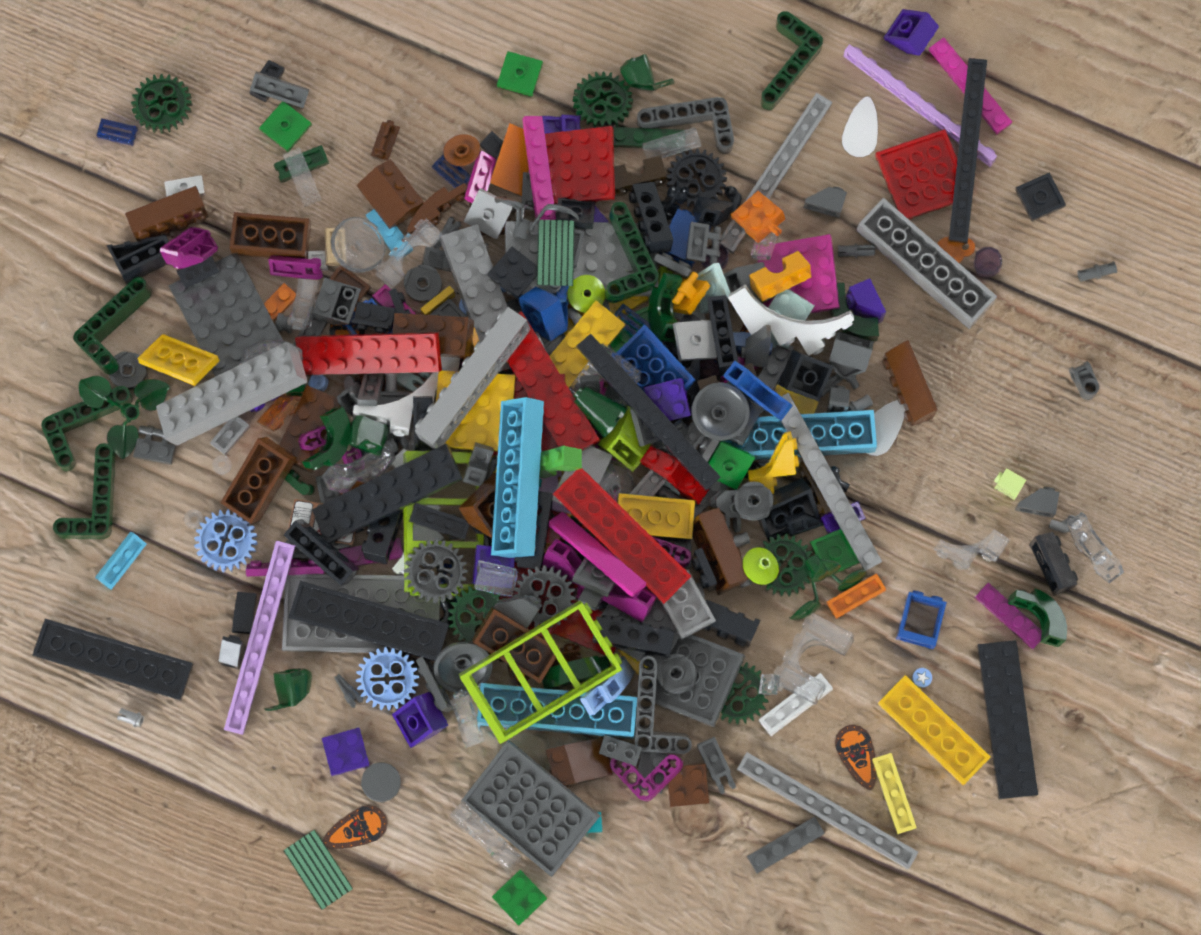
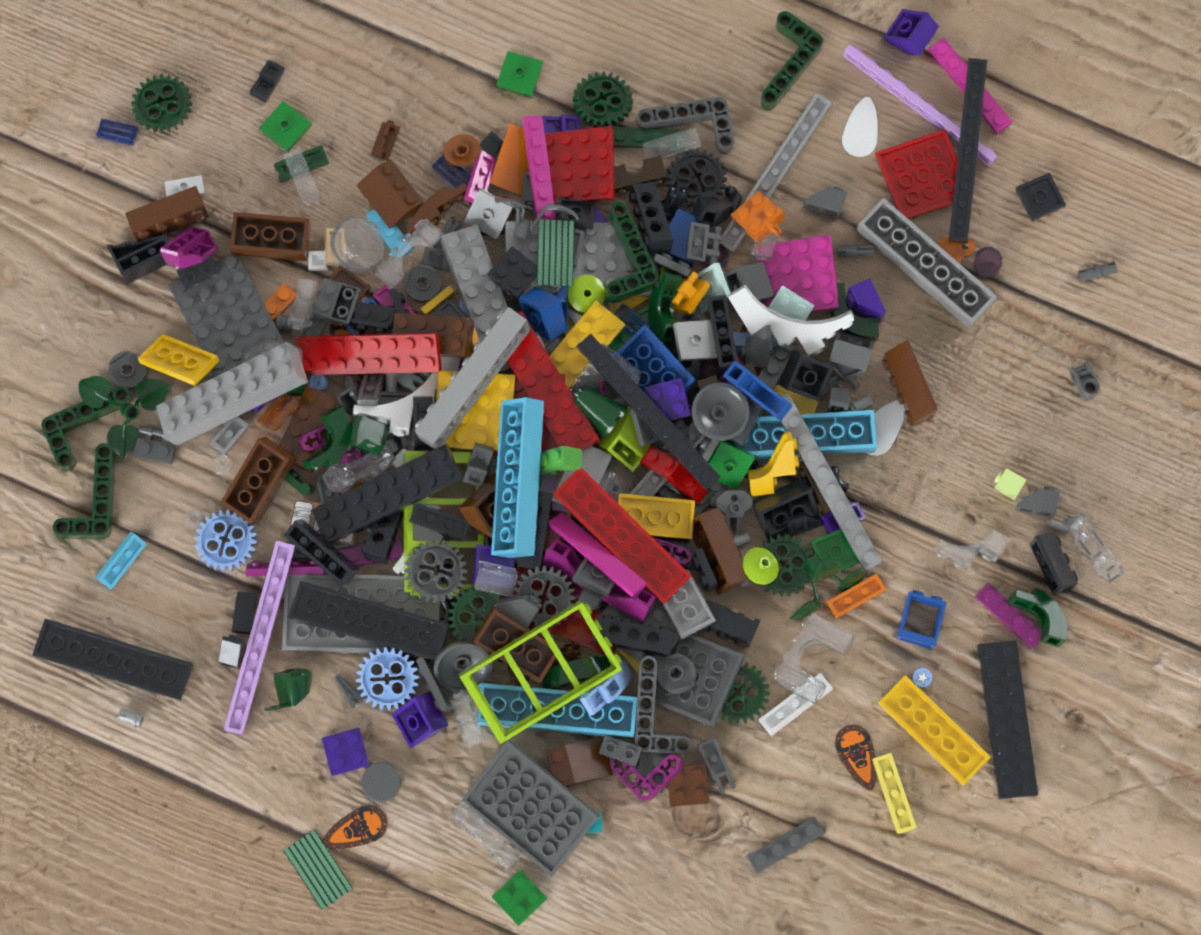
(107, 324): dark green beam -> none
(279, 89): dark grey plate -> none
(295, 267): magenta plate -> none
(639, 74): dark green piece -> none
(746, 509): dark grey plate -> none
(768, 284): light orange arch -> none
(770, 684): clear tile -> none
(827, 811): light grey plate -> none

